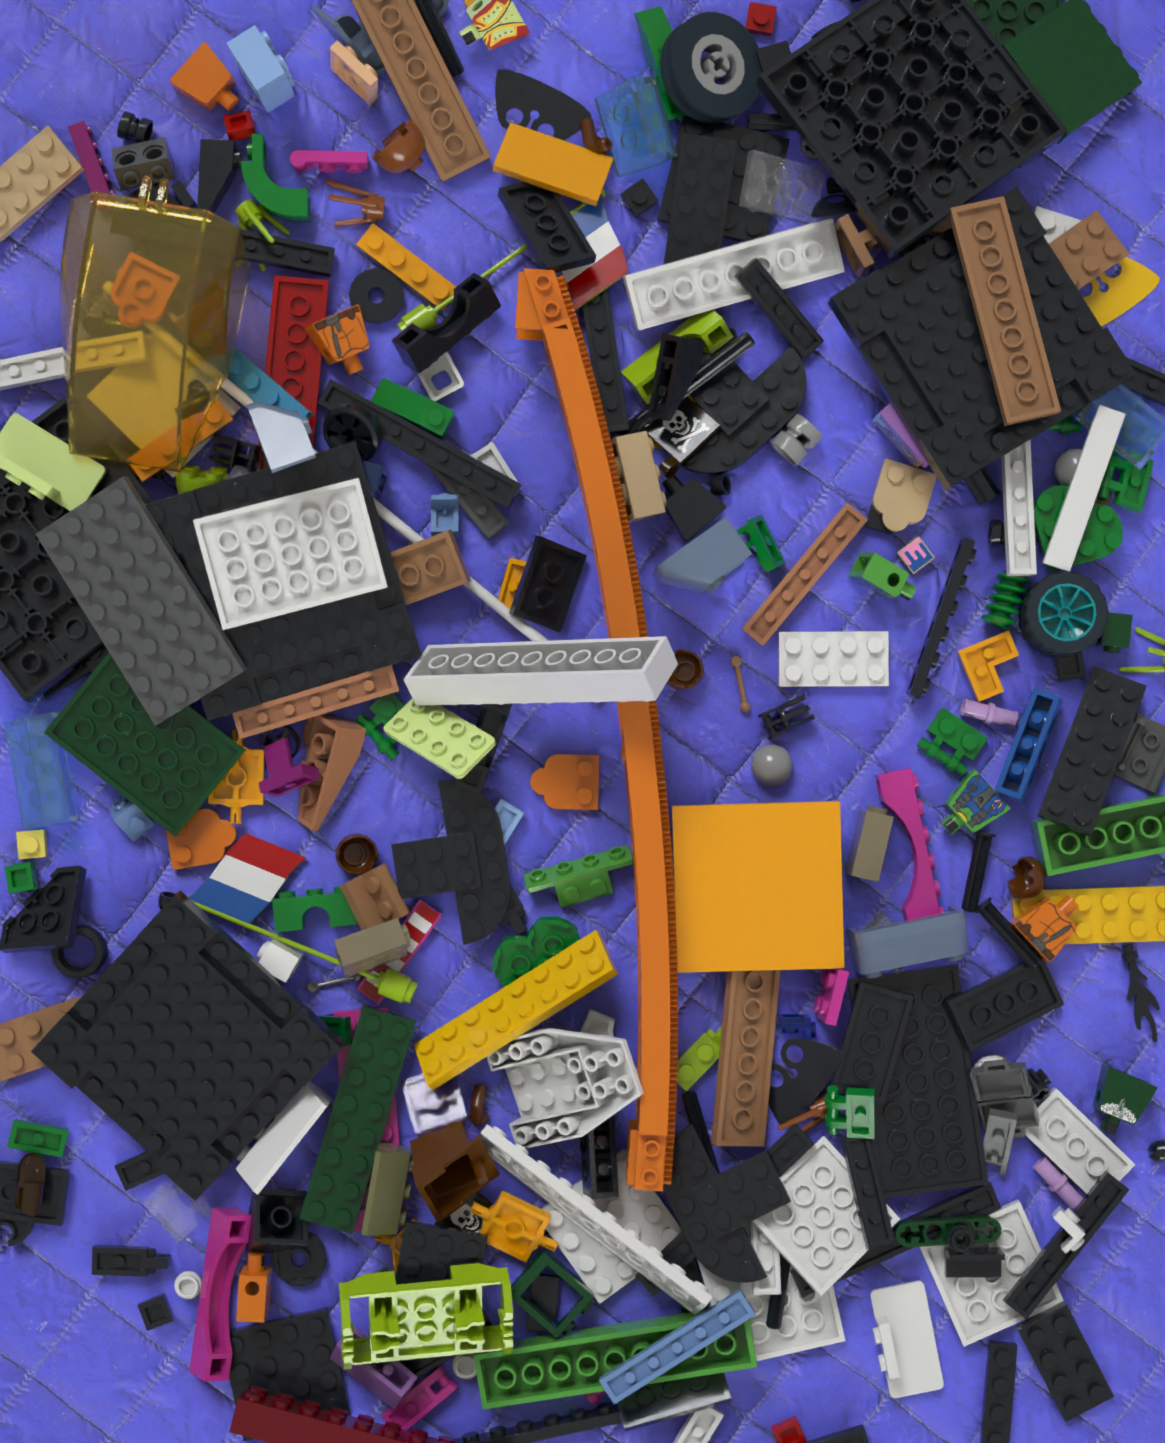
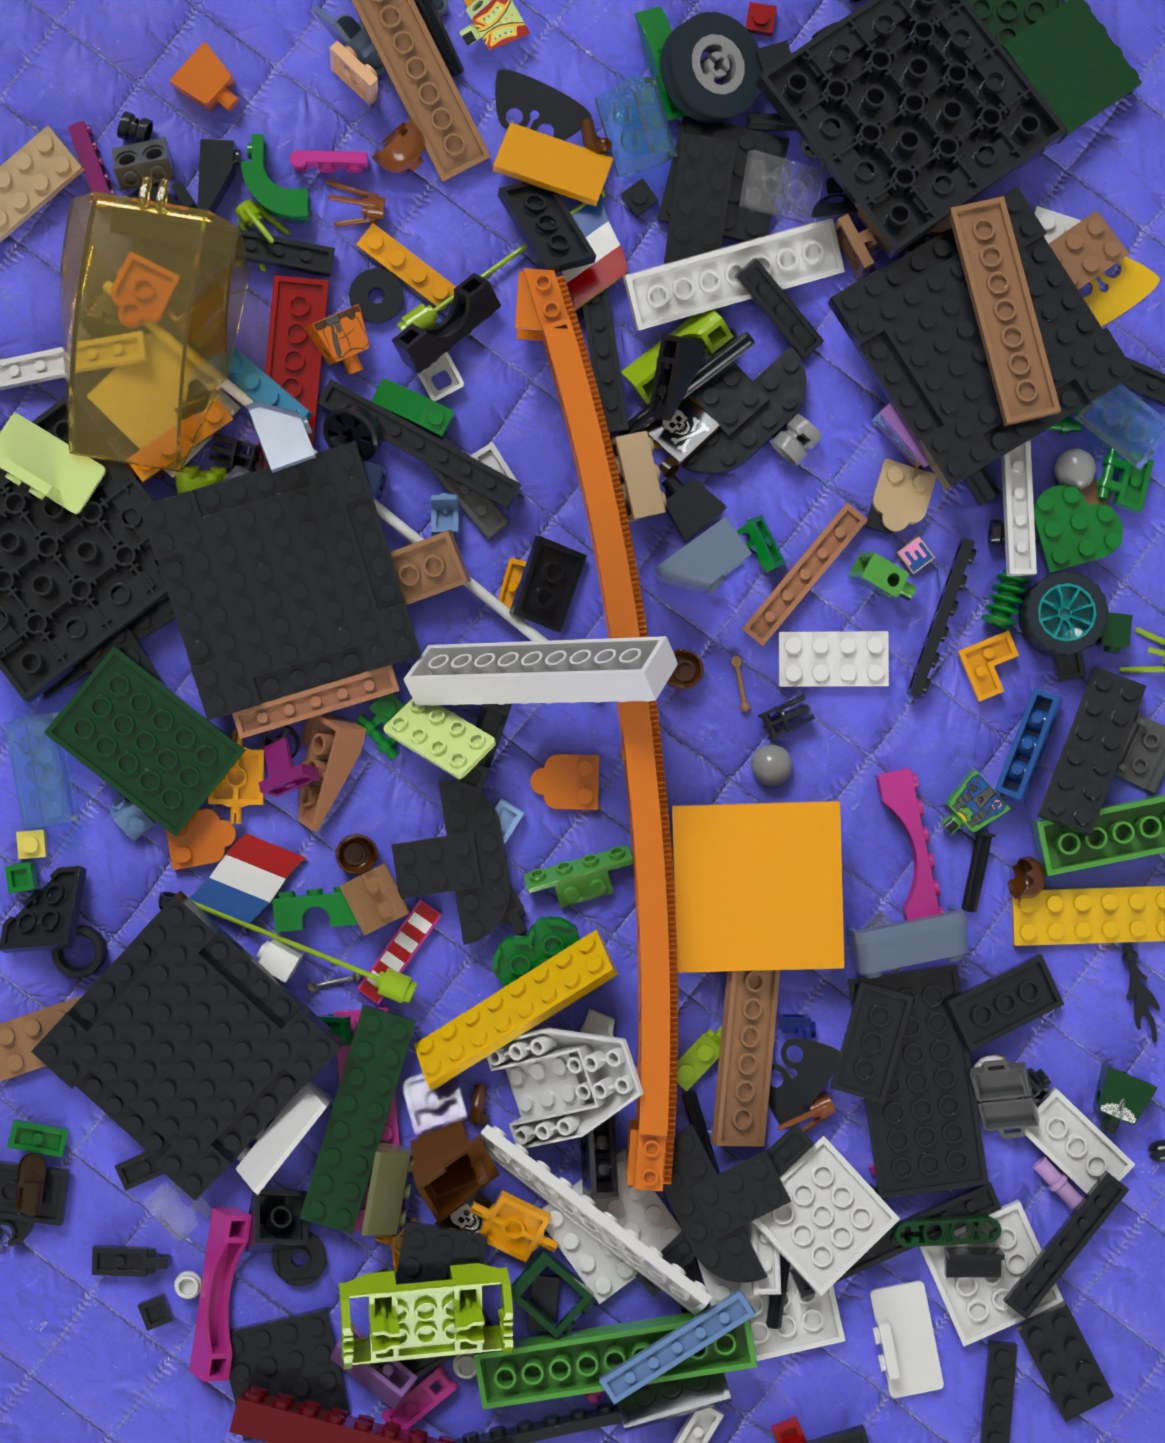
(141, 600): dark grey plate -> none
(239, 125): red plate -> none
(254, 1289): orange torso -> none
(262, 68): light blue brick -> none
(290, 553): white plate -> none
(372, 947): dark tan brick -> none
(720, 484): black hinge -> none
(829, 1002): dark pink plate -> none
(859, 1112): green plate -> none
(867, 1192): black tile -> none
(869, 843): dark tan brick -> none
(956, 734): green plate -> none
(967, 1242): black plate -> none
(989, 713): lavender pin -> none
(999, 1138): dark grey hinge -> none
(1009, 933): black axle -> none
(1047, 925): orange torso -> none
(1069, 1222): white bracket -> none
(1083, 488): white tile -> none

